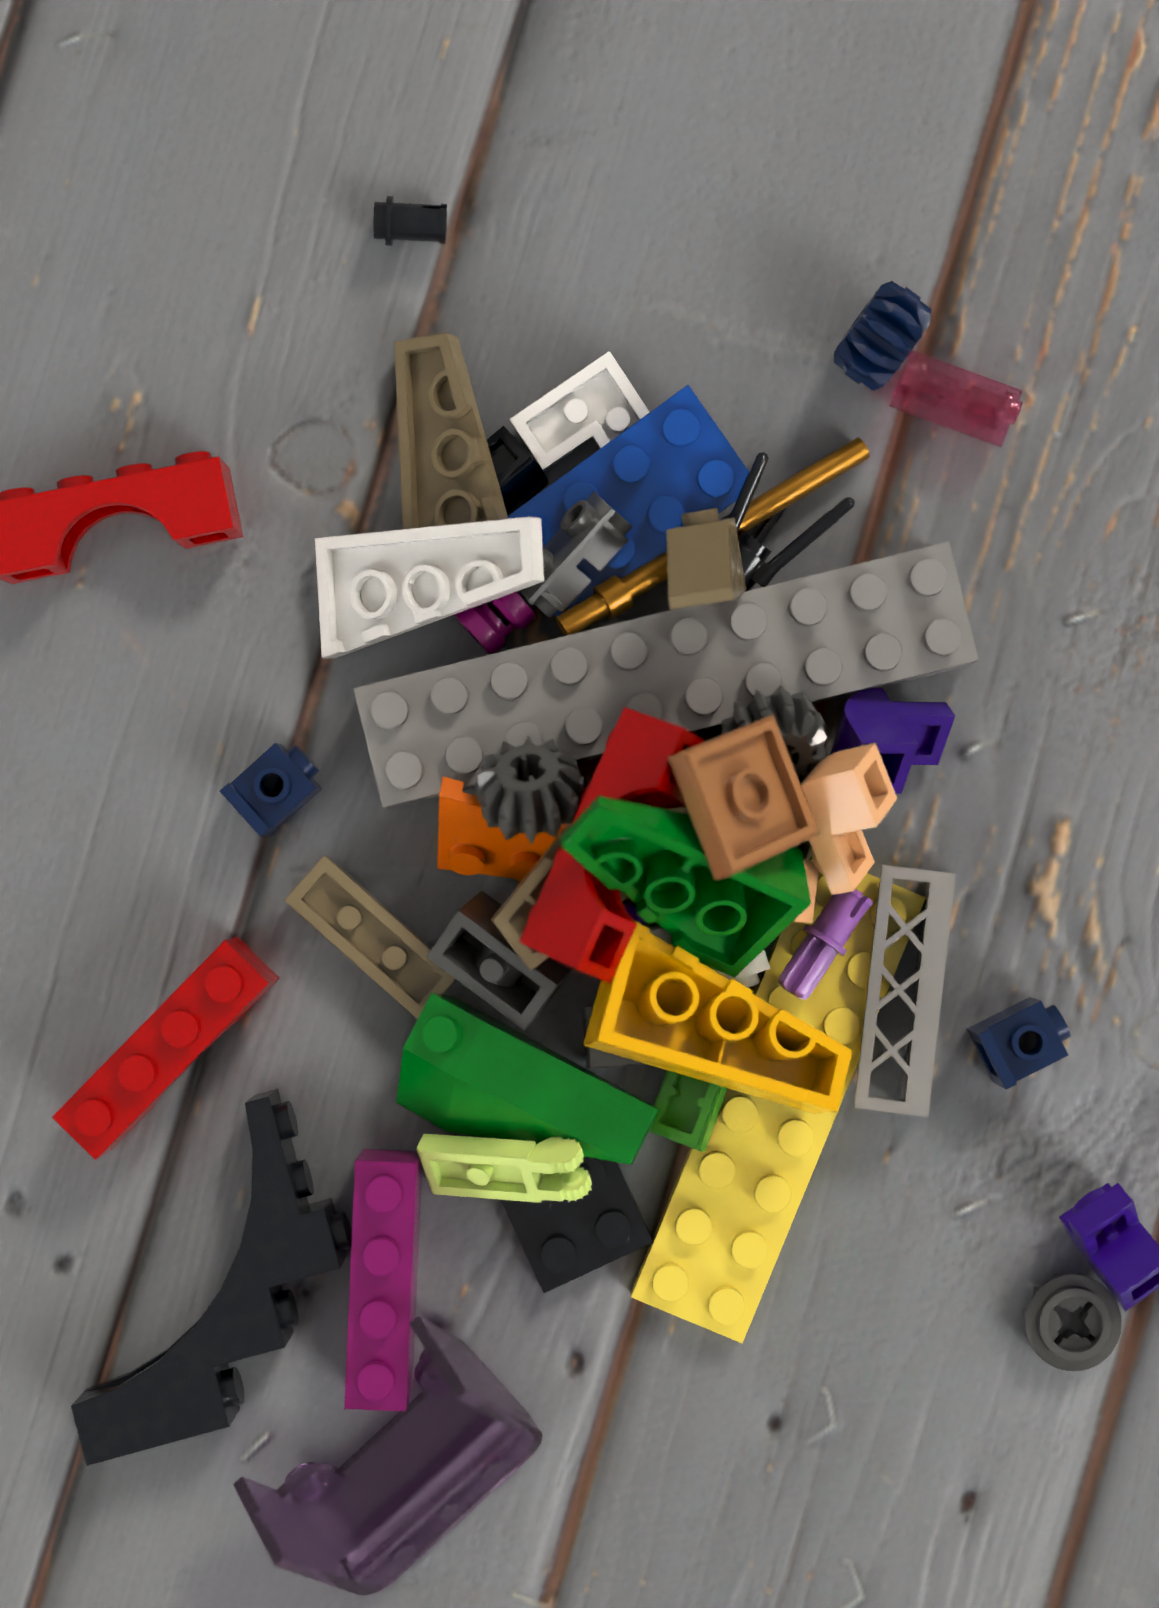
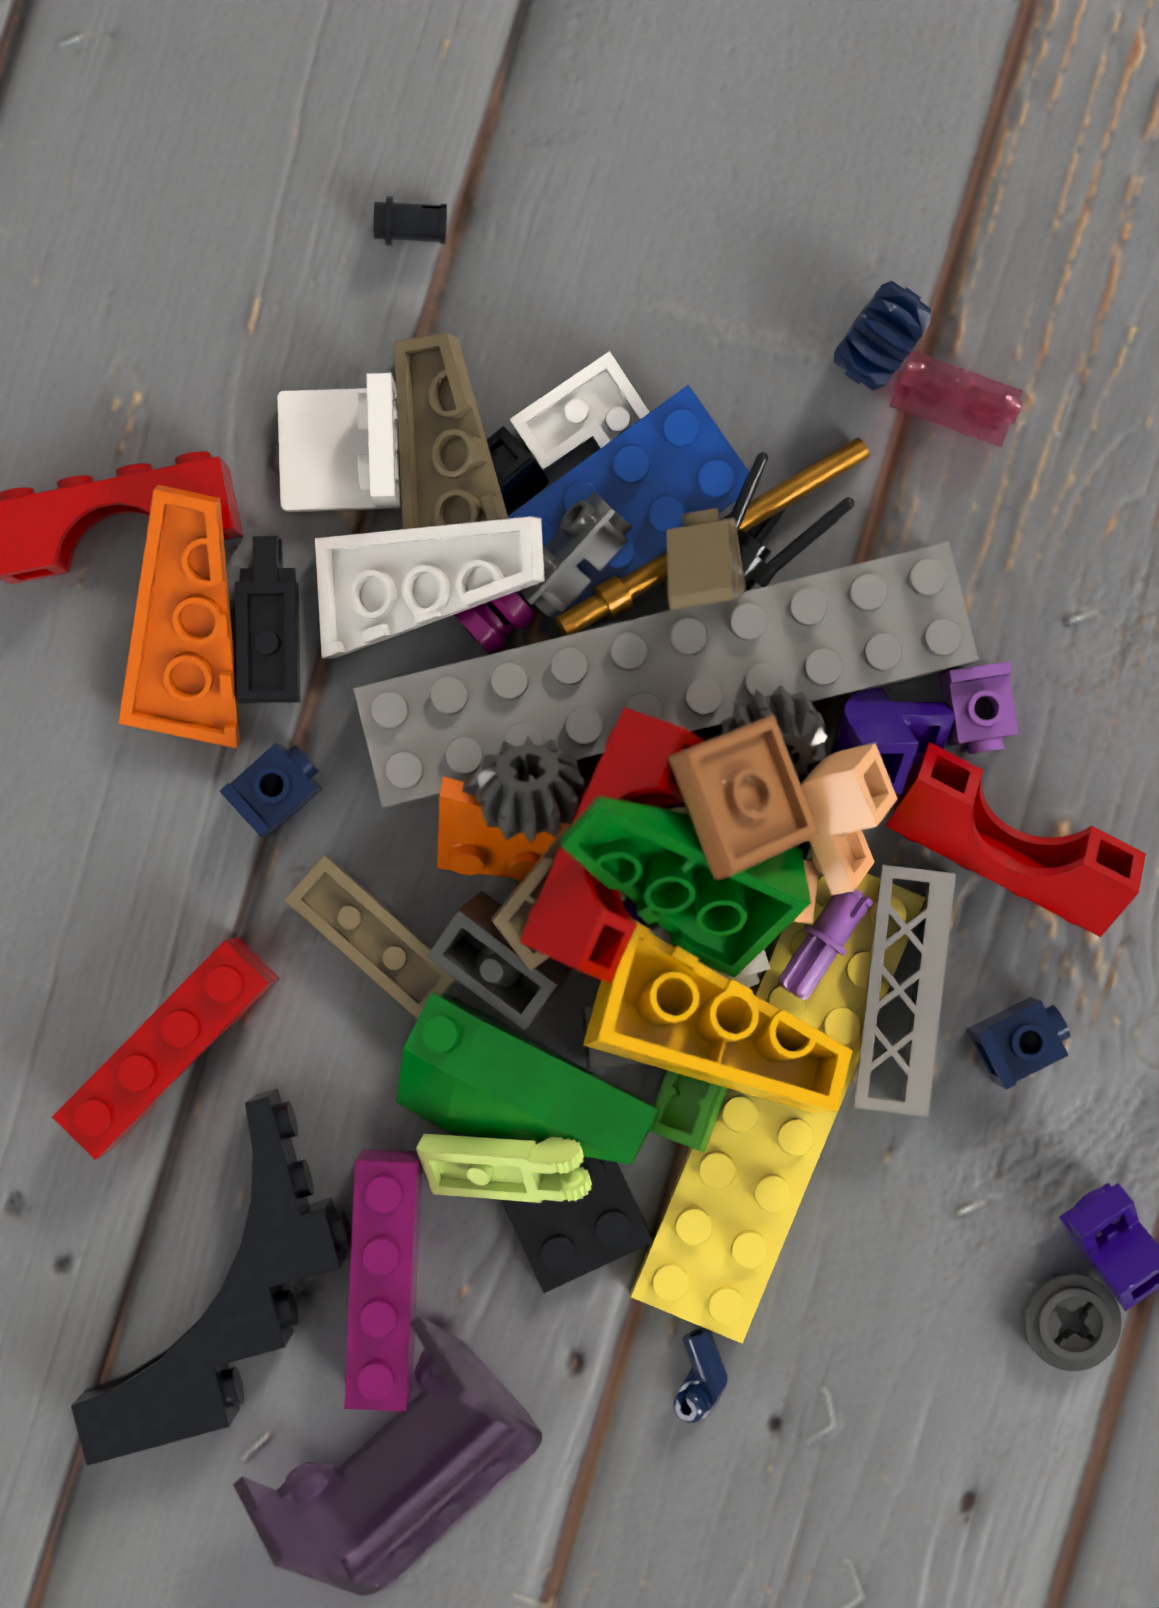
(181, 636): none -> orange wing
(267, 627): none -> black hinge
(340, 448): none -> white bracket
(704, 1381): none -> dark blue arm
(963, 688): none -> medium lavender brick
(1076, 876): none -> red arch

